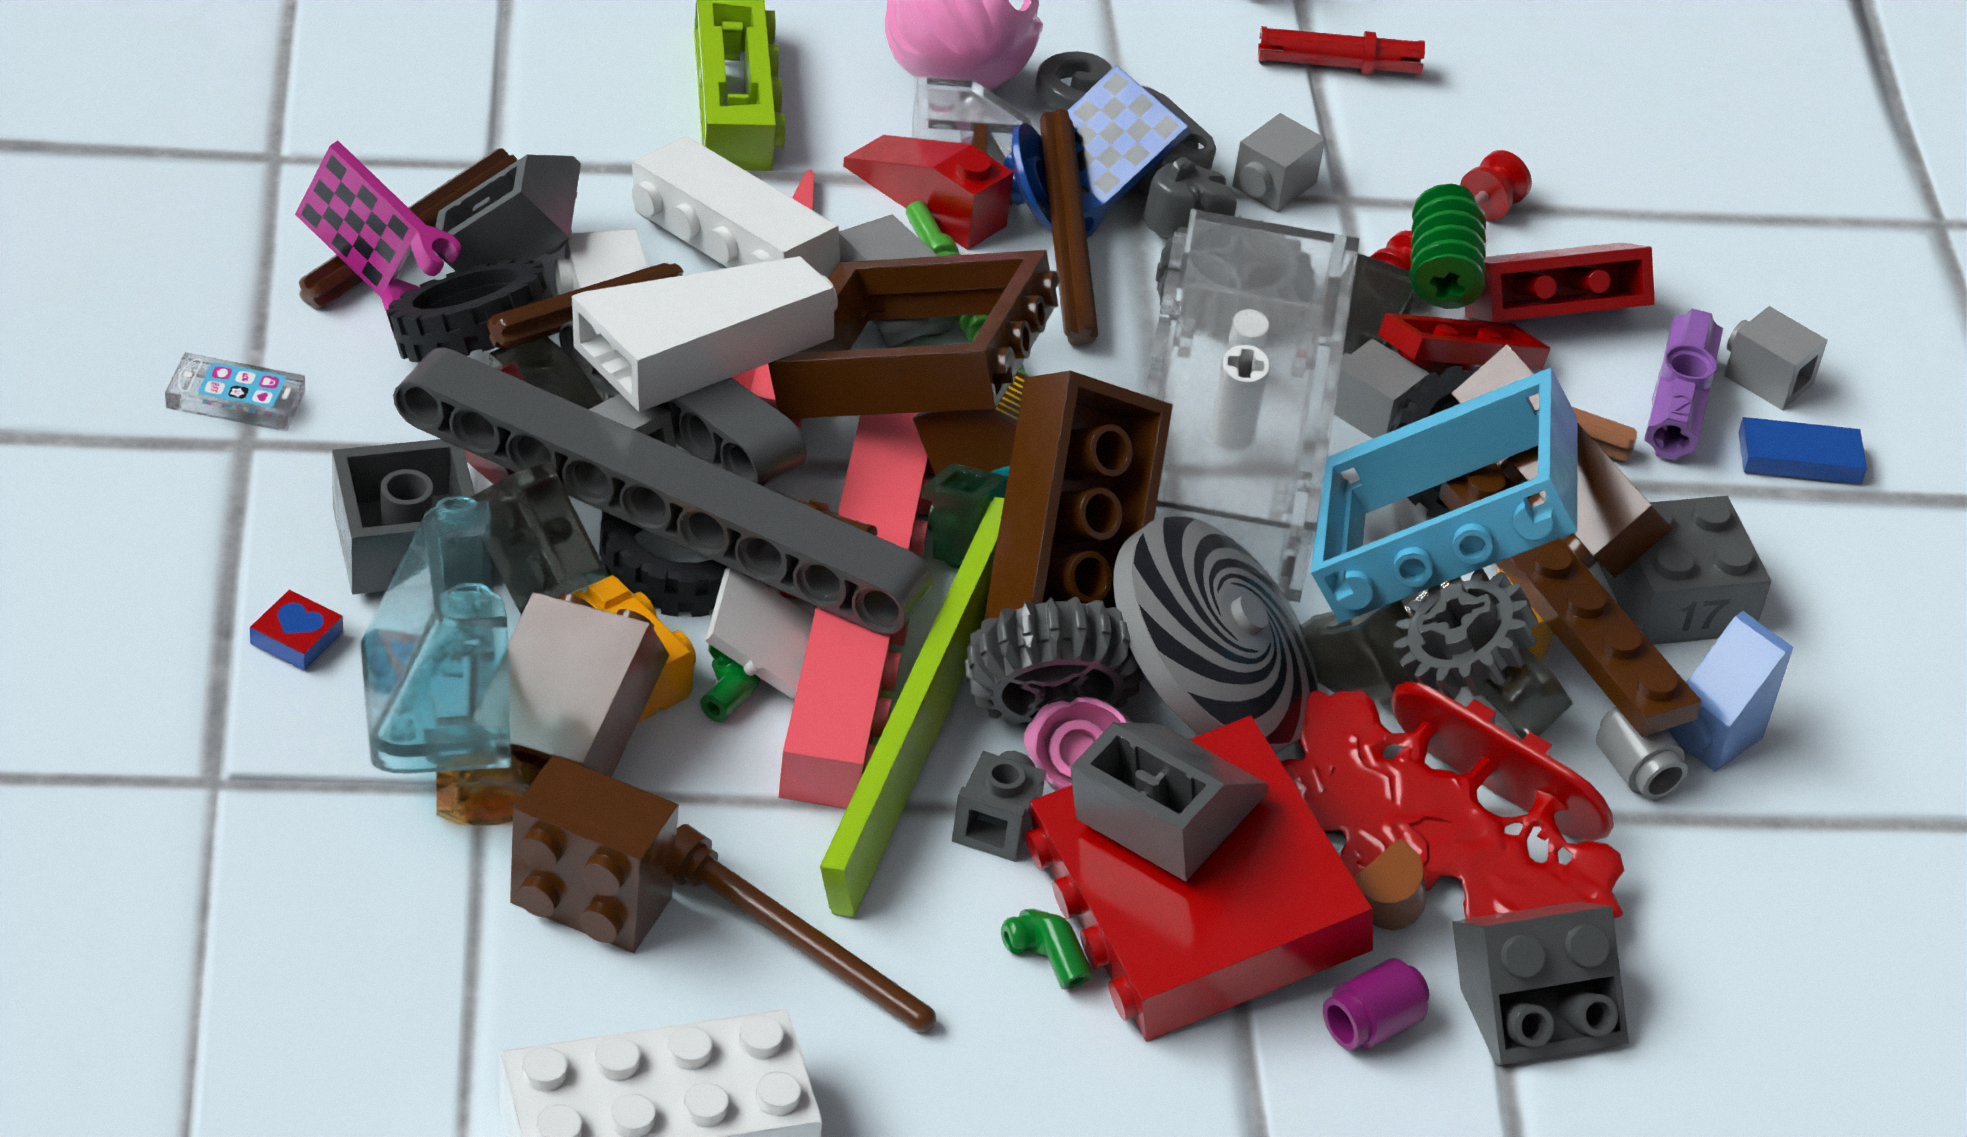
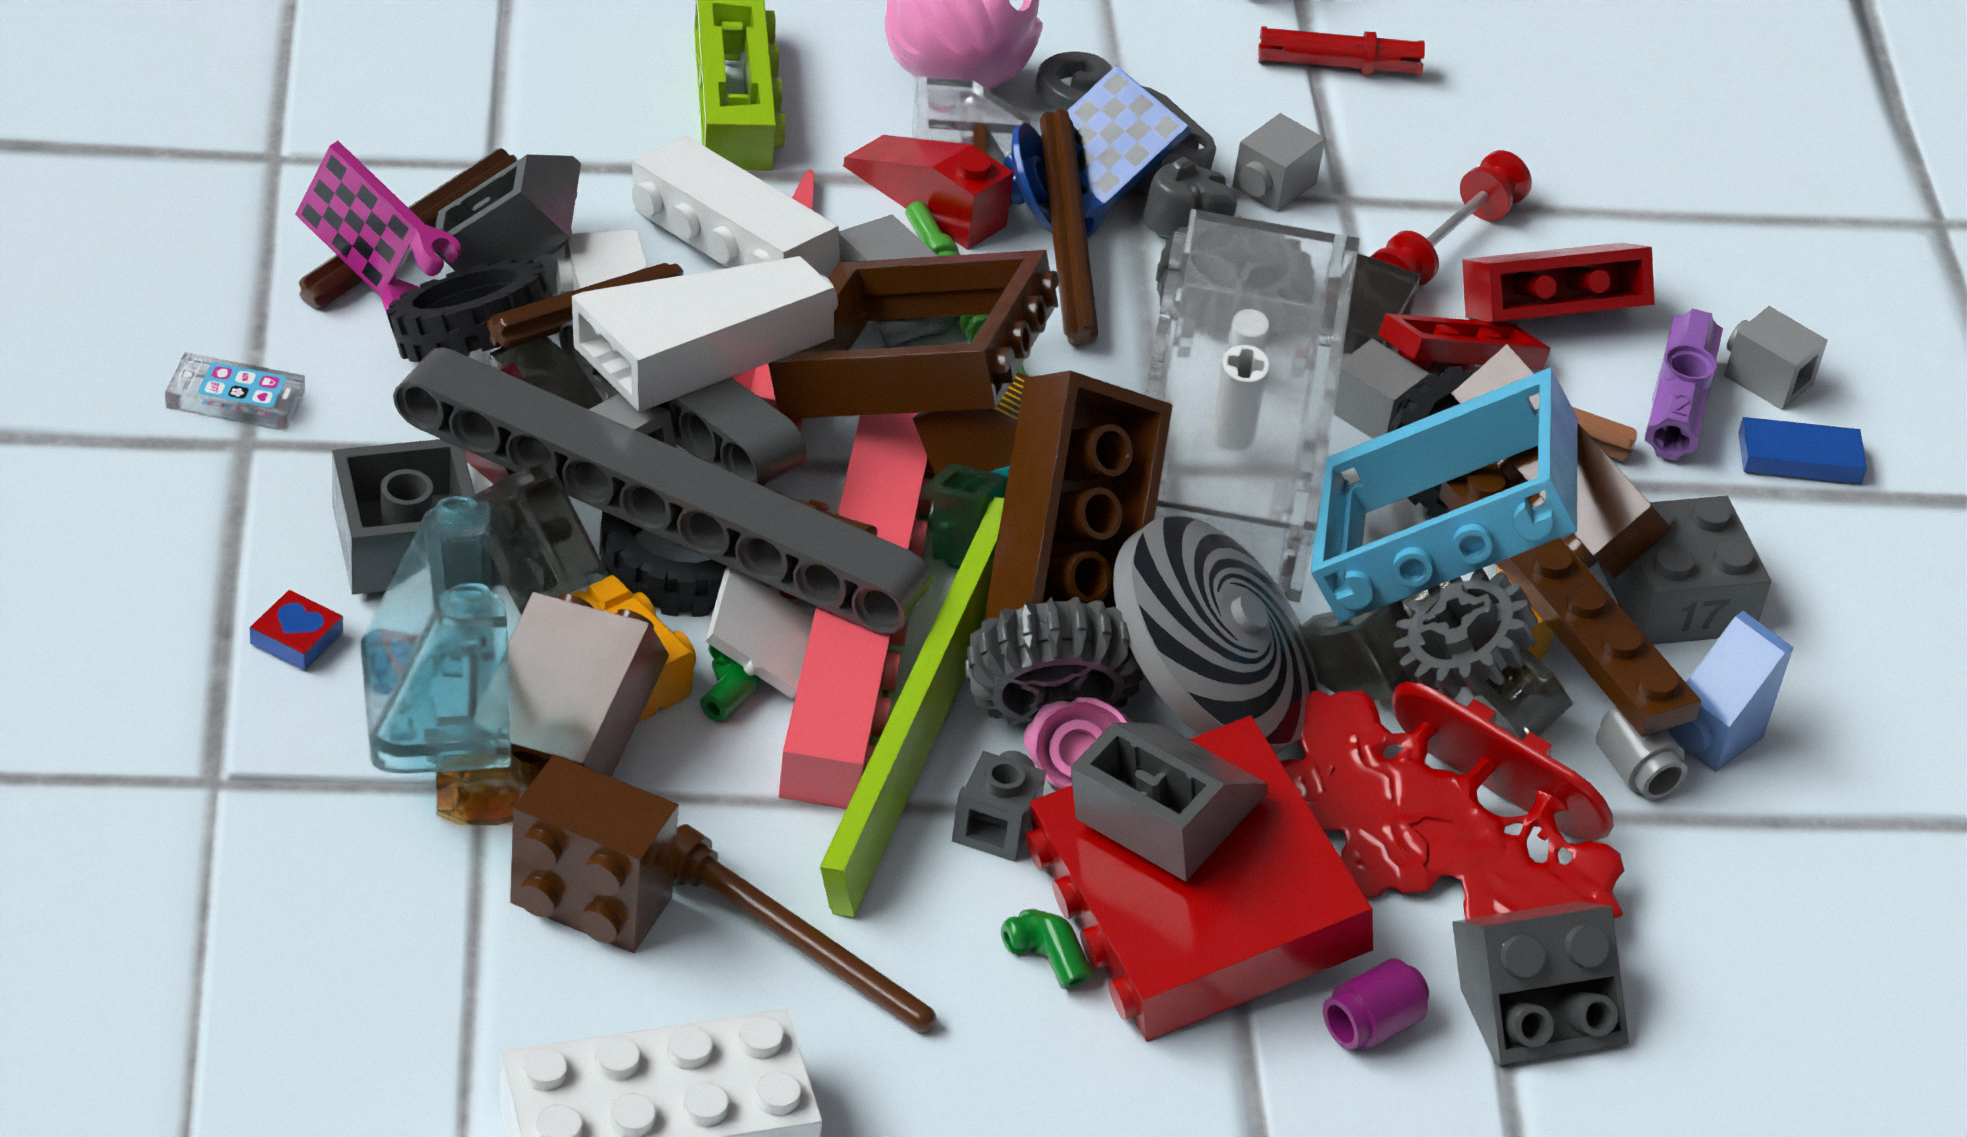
(1394, 886): dark orange brick -> none
(1448, 247): green piece -> none

